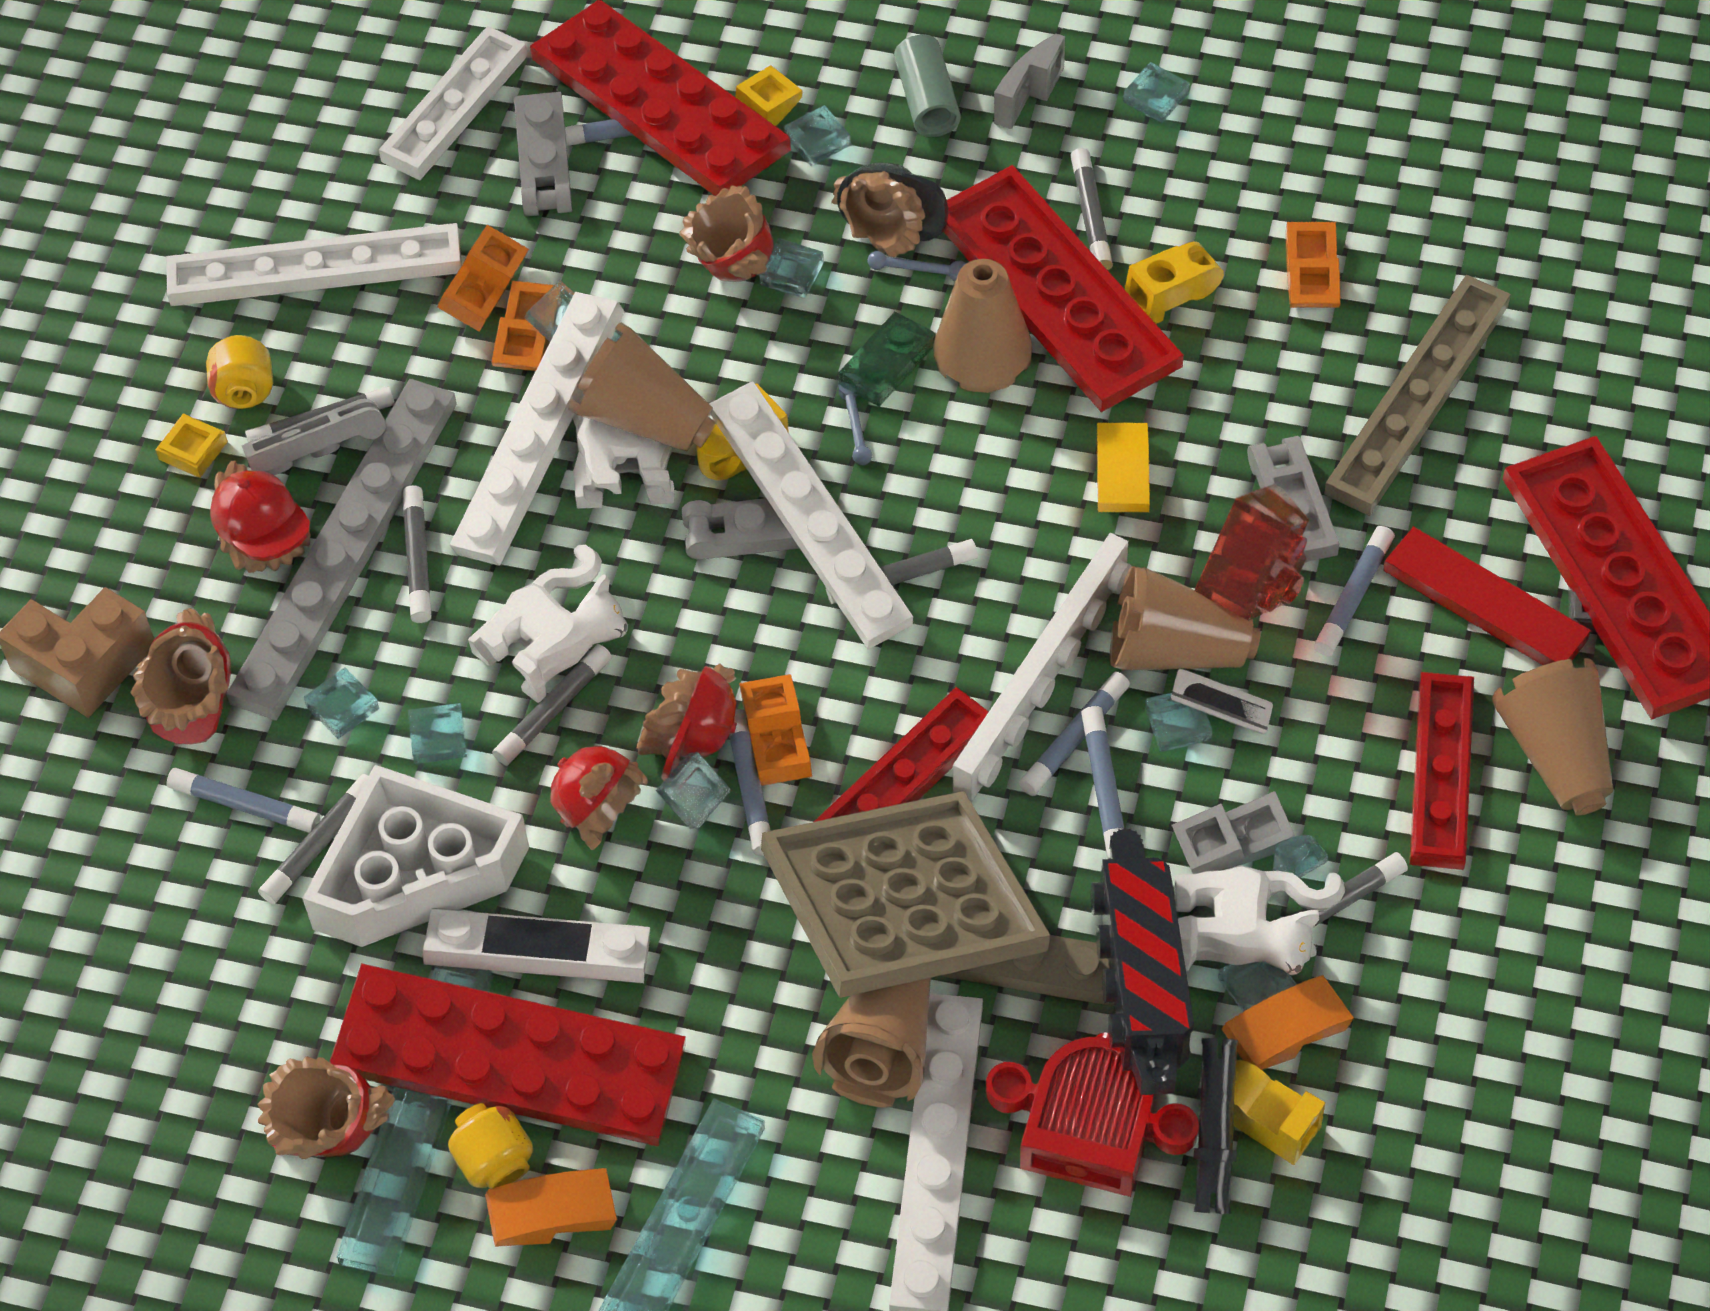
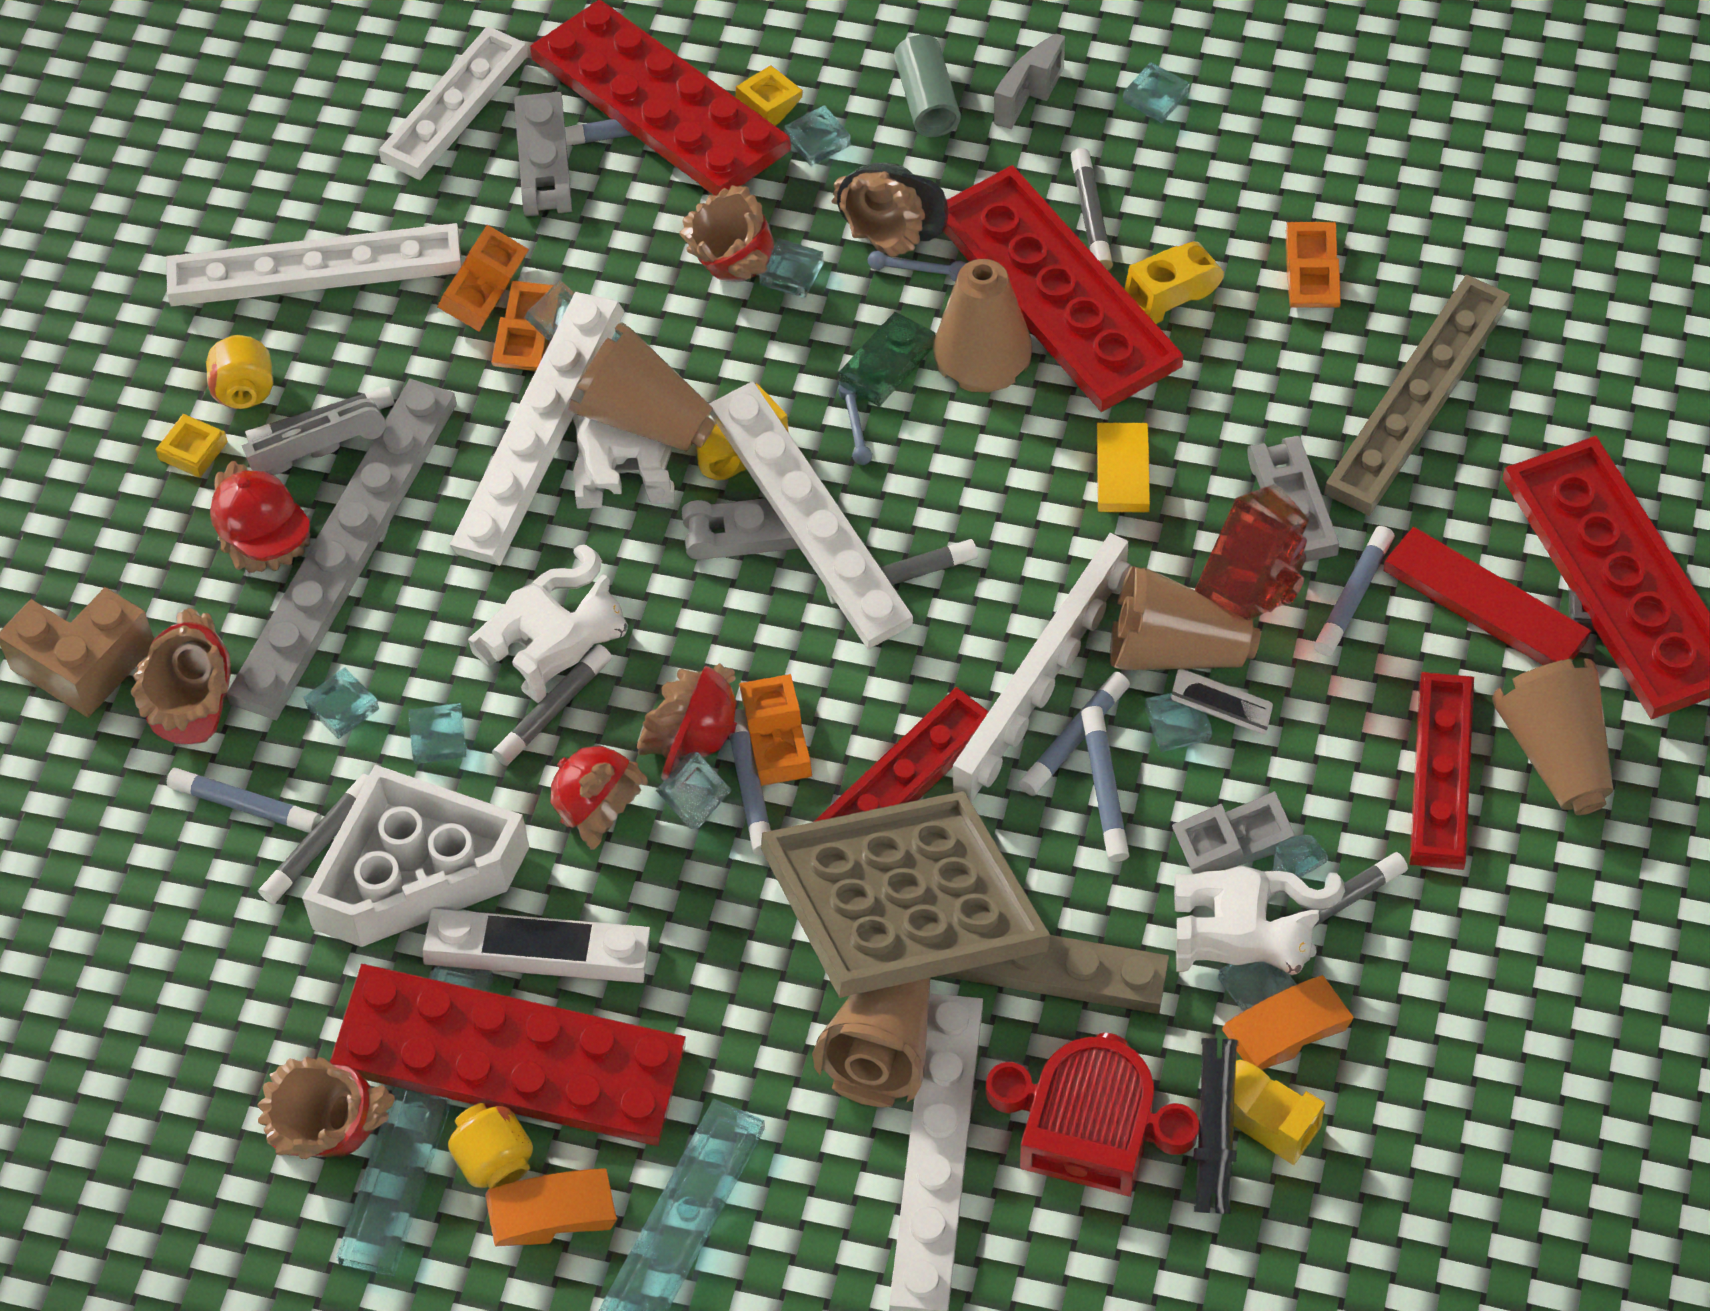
(416, 554): dark grey bar -> none
(1144, 964): black hinge -> none

